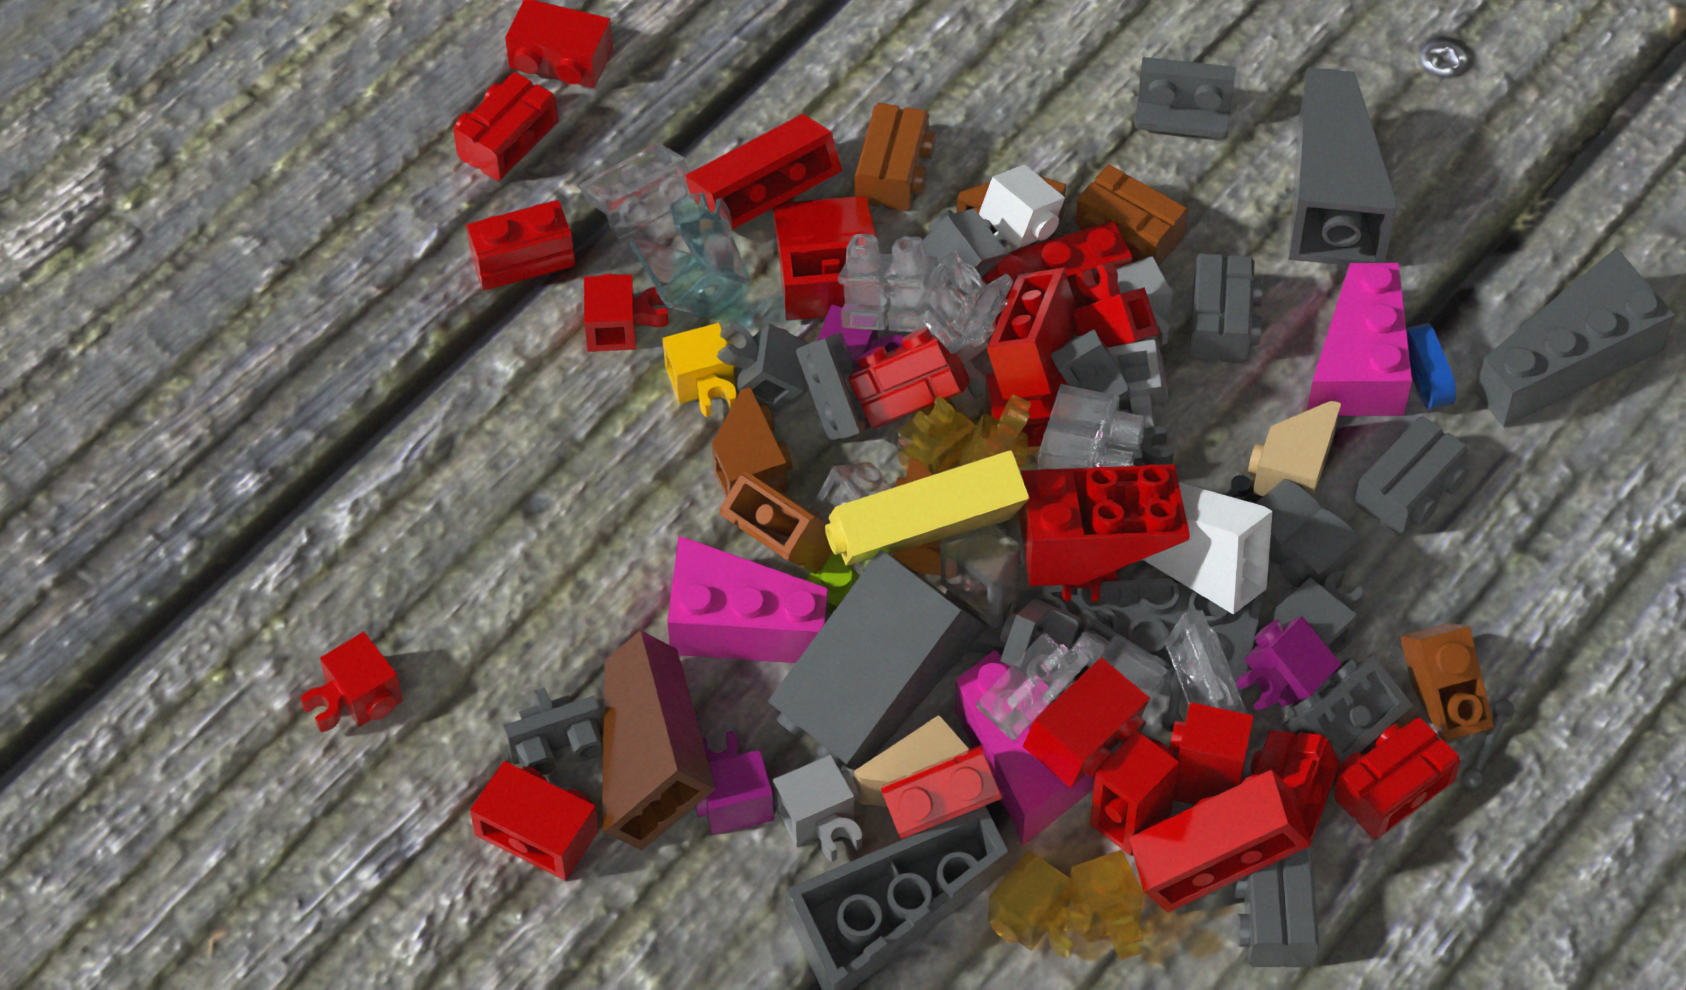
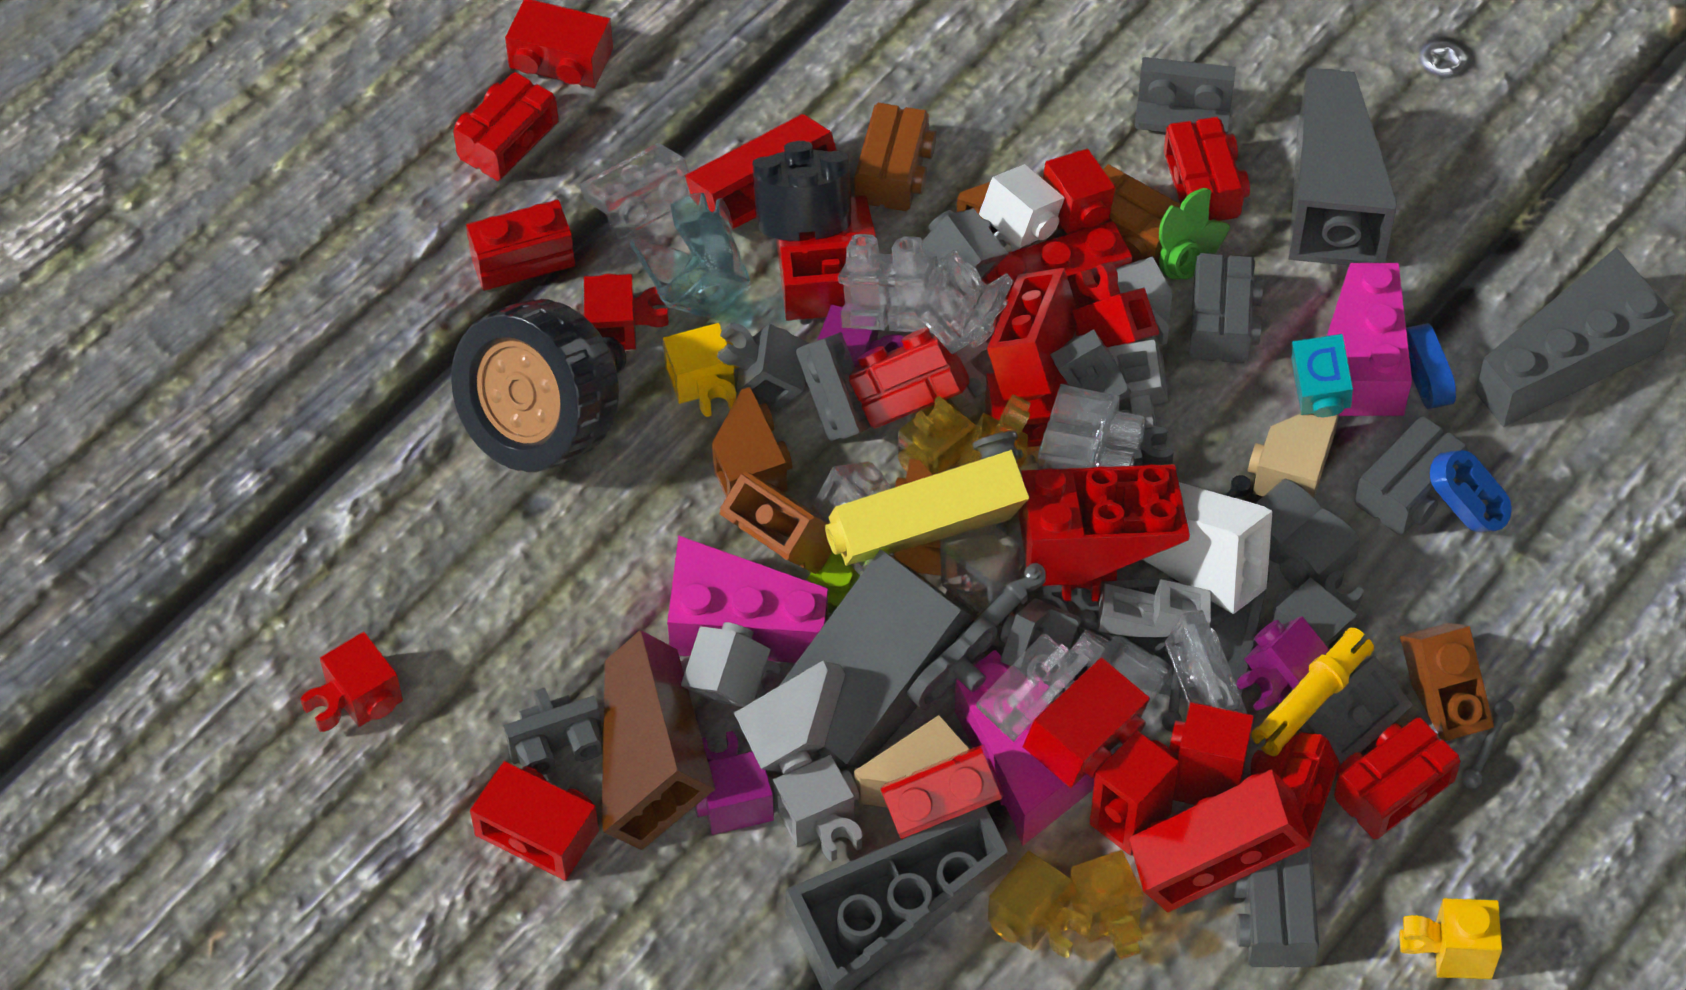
(536, 384): none -> black wheel
(728, 665): none -> light grey brick
(792, 718): none -> light grey slope
(802, 192): none -> black brick
(971, 643): none -> dark grey piece
(998, 444): none -> dark grey bush
(1085, 189): none -> red brick
(1149, 615): none -> light grey slope
(1187, 233): none -> bright green plate
(1205, 157): none -> red brick
(1322, 375): none -> teal brick
(1326, 676): none -> yellow pin
(1463, 938): none -> yellow brick
(1474, 486): none -> blue beam

